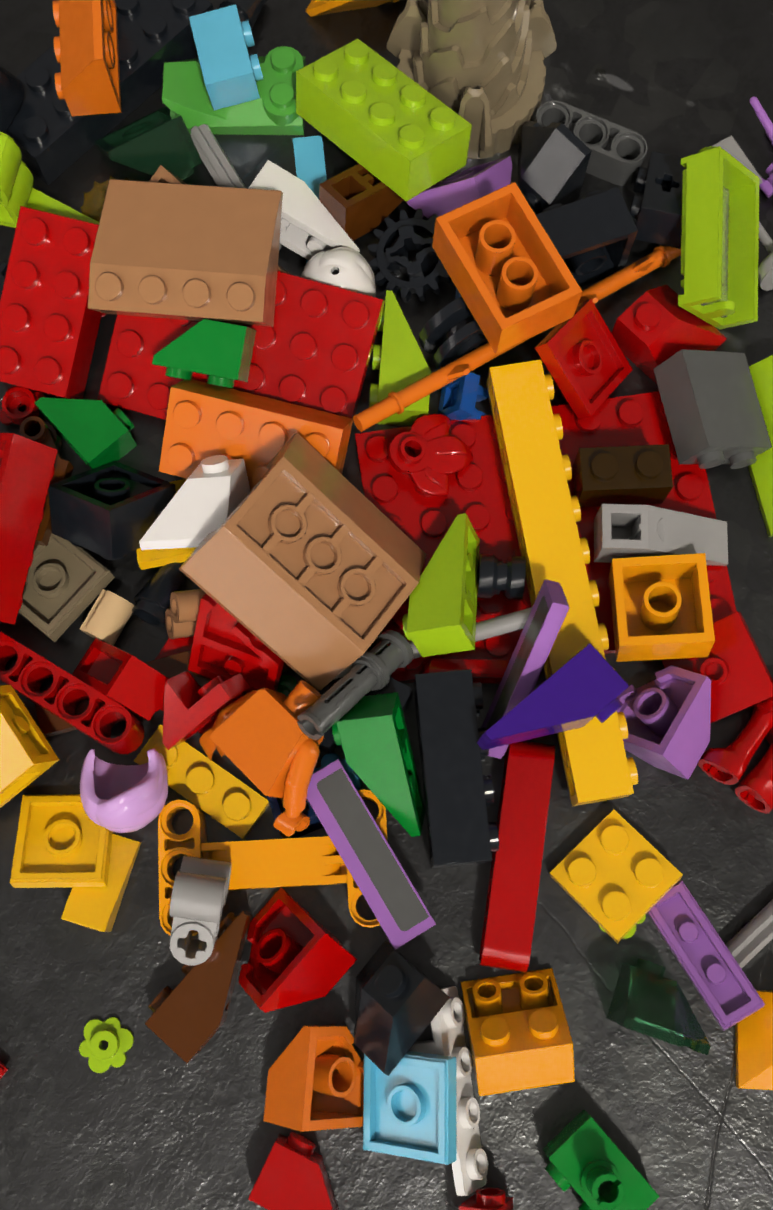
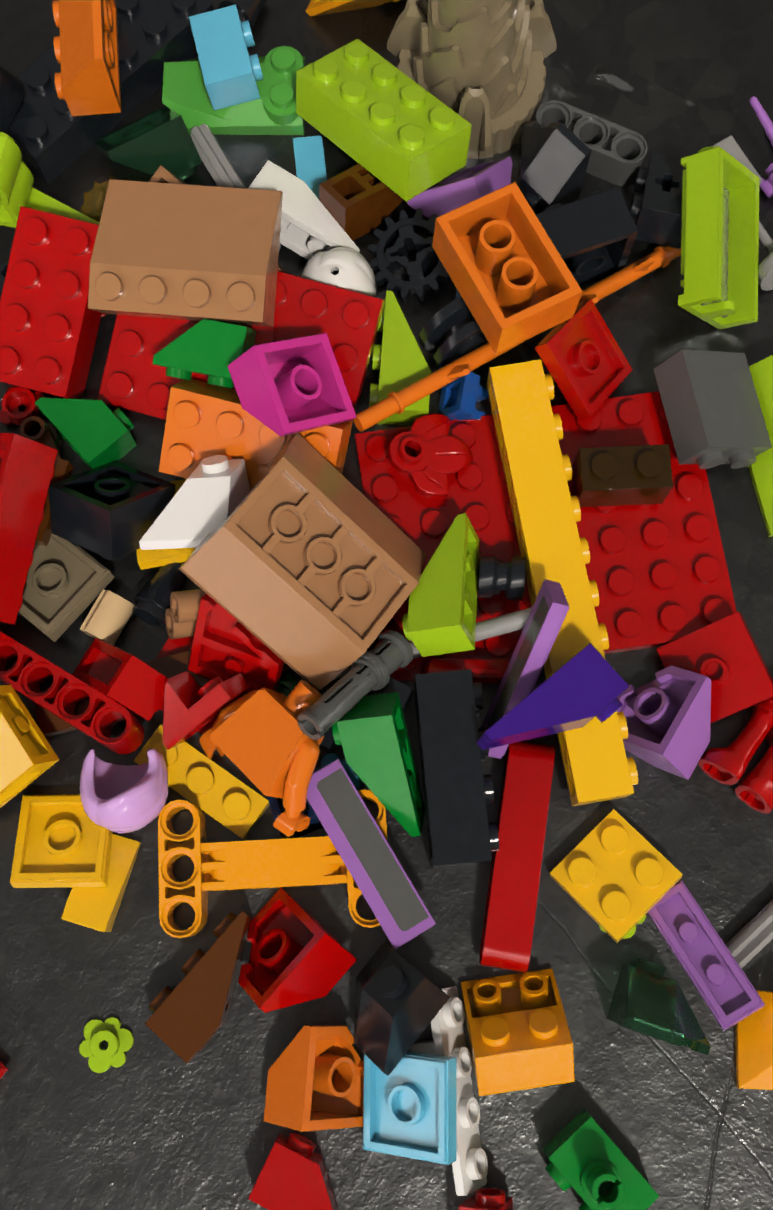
(197, 905): light grey piece -> none
(292, 385): none -> dark pink slope
(657, 531): light grey slope -> none
(659, 328): red slope -> none
(661, 607): light orange brick -> none

